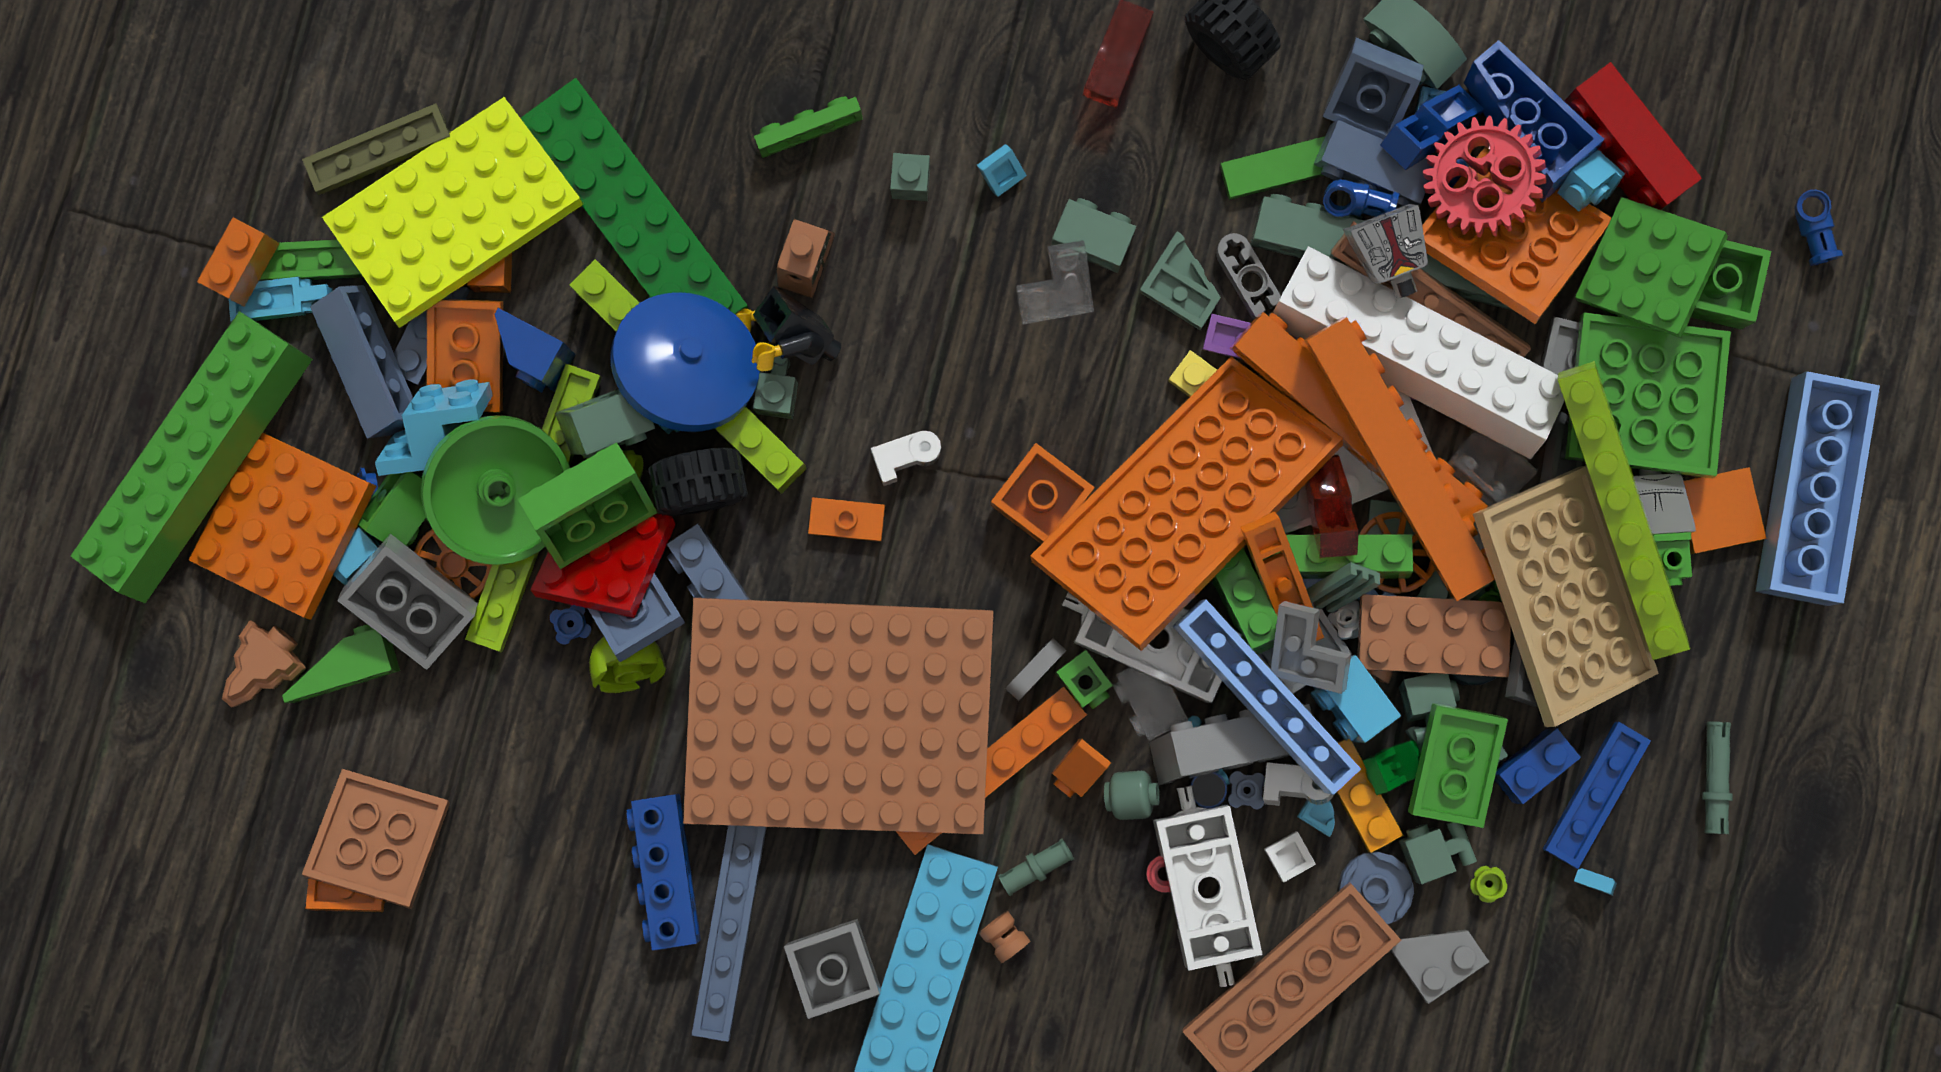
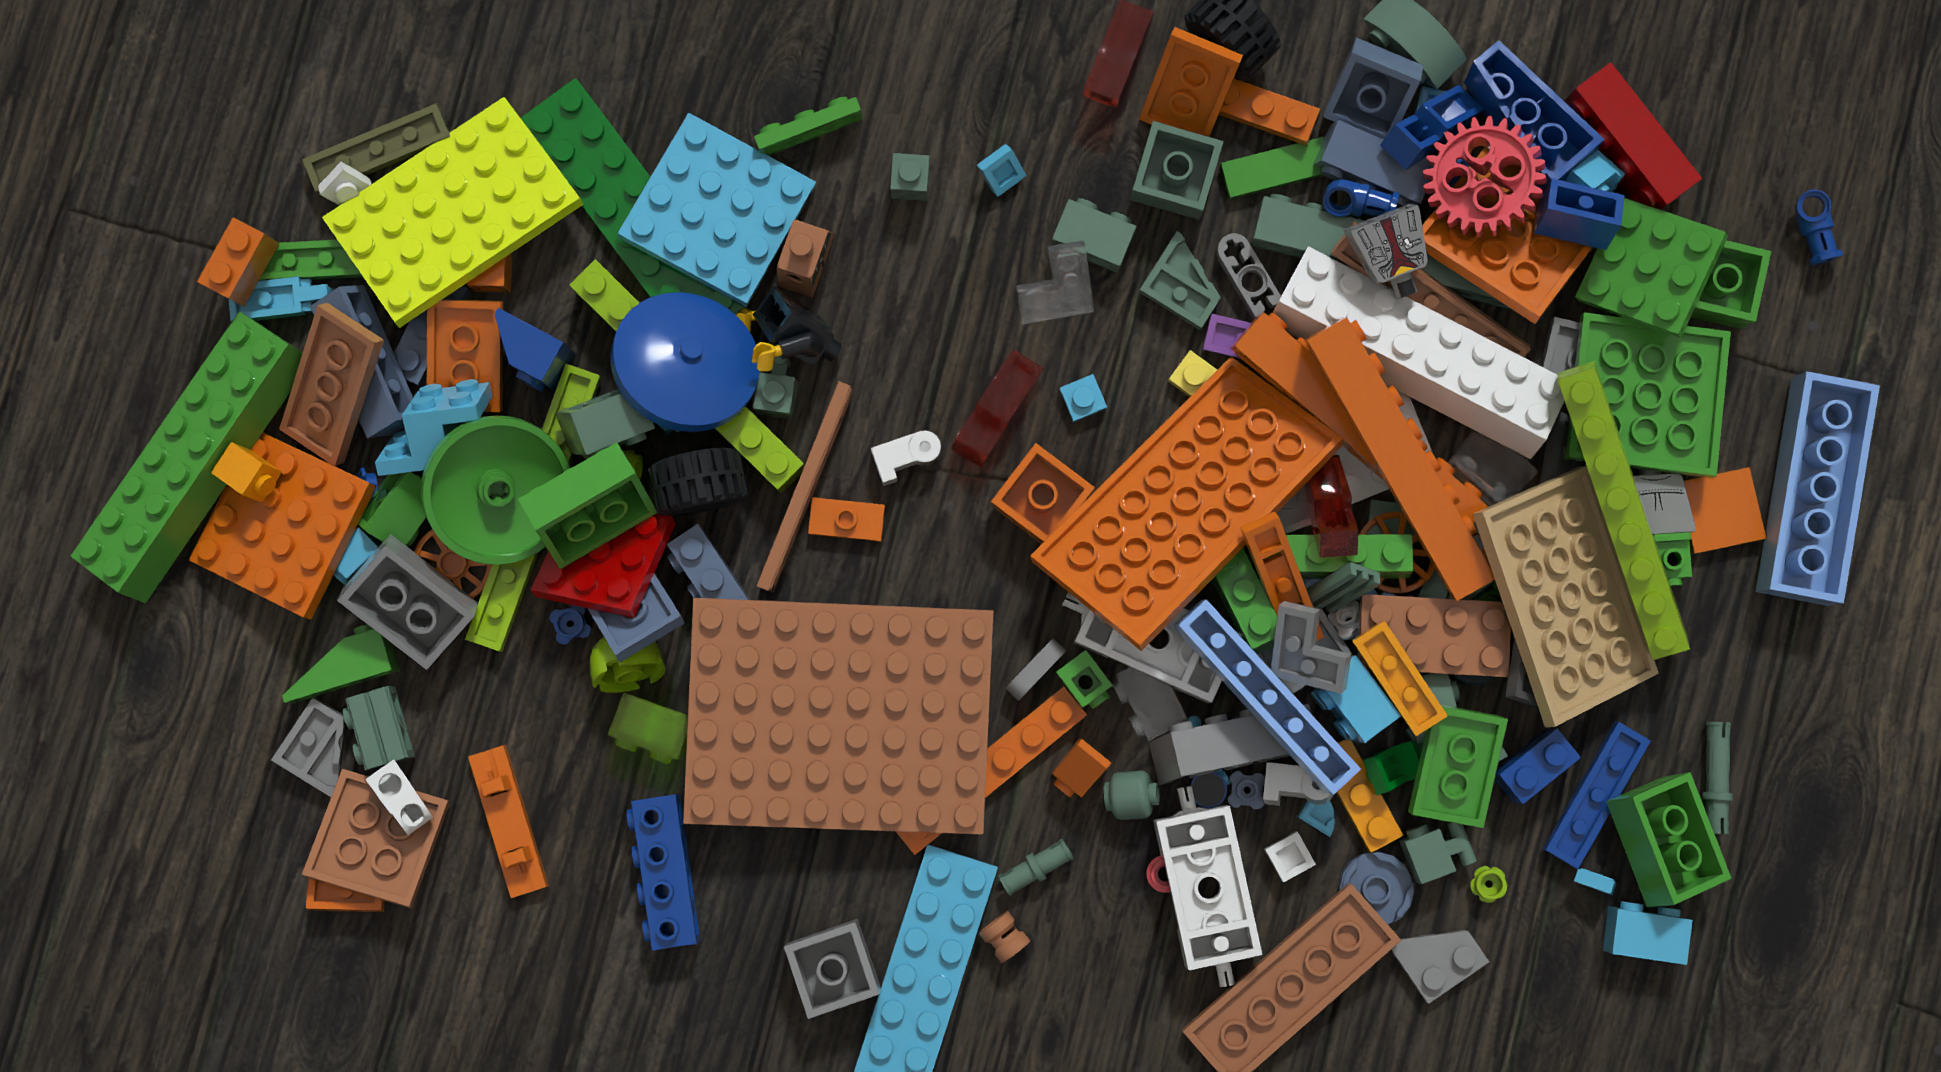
(246, 472): none -> light orange brick
(261, 663): nougat rock -> none
(314, 746): none -> light grey wing
(331, 384): none -> nougat plate
(343, 184): none -> white plate
(378, 728): none -> sand green brick
(399, 797): none -> white leg
(508, 821): none -> orange hinge
(650, 727): none -> clear neon green brick
(716, 209): none -> medium azure plate
(729, 932): sand blue plate -> none
(805, 487): none -> nougat tile
(996, 408): none -> clear red slope
(1083, 398): none -> medium azure plate
(1176, 170): none -> sand green brick
(1190, 83): none -> orange plate
(1270, 112): none -> orange plate
(1399, 678): none -> light orange plate
(1579, 214): none -> blue brick
(1646, 934): none -> medium azure brick
(1668, 840): none -> bright green brick

